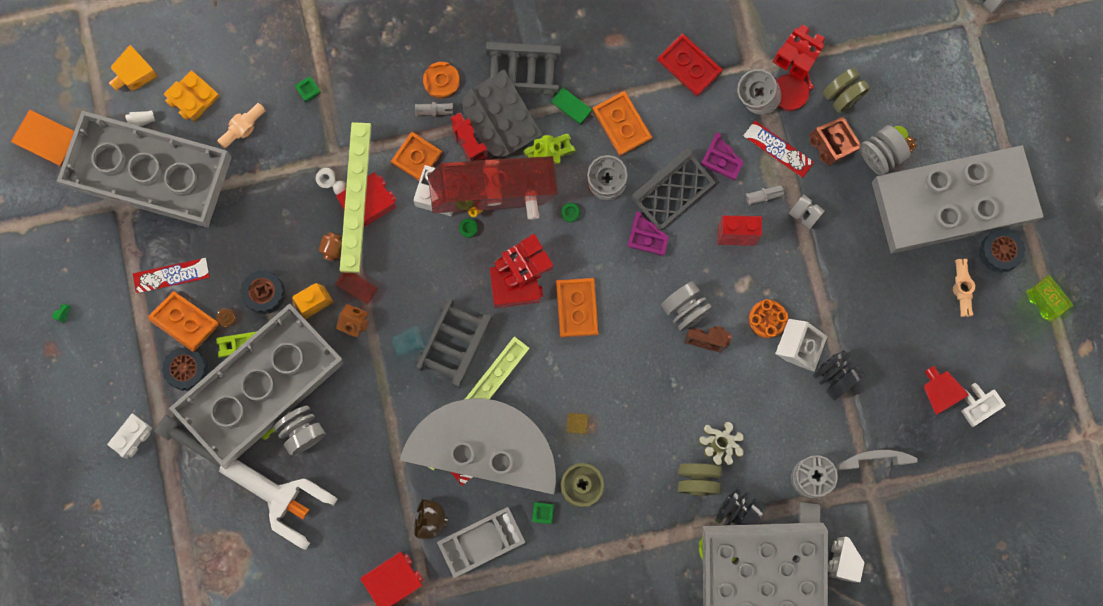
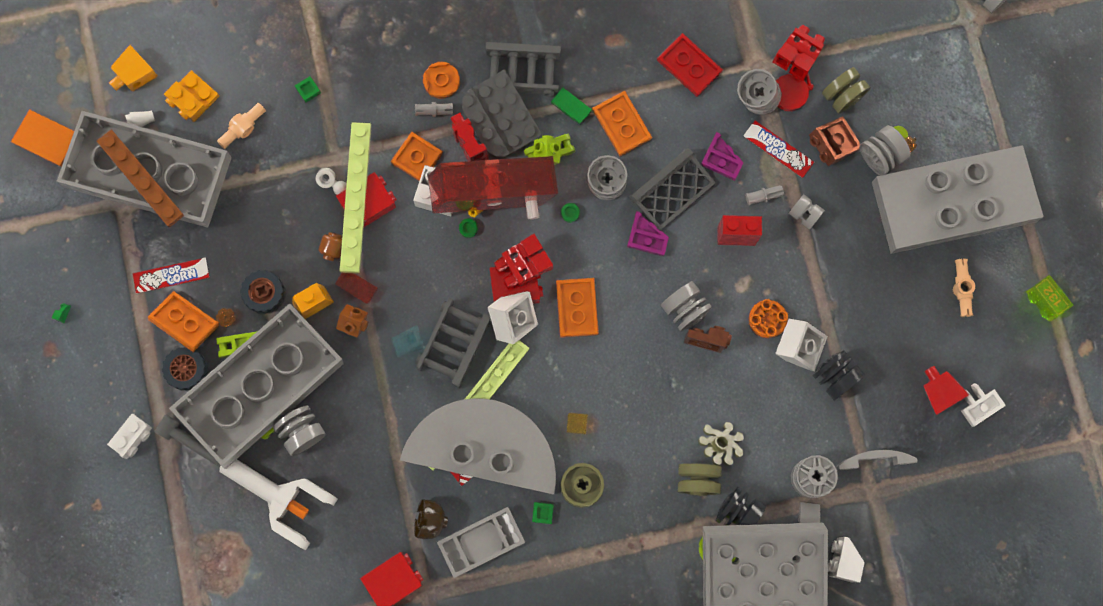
(140, 178): none -> dark orange plate
(513, 317): none -> white slope
(1002, 250): black wheel -> none

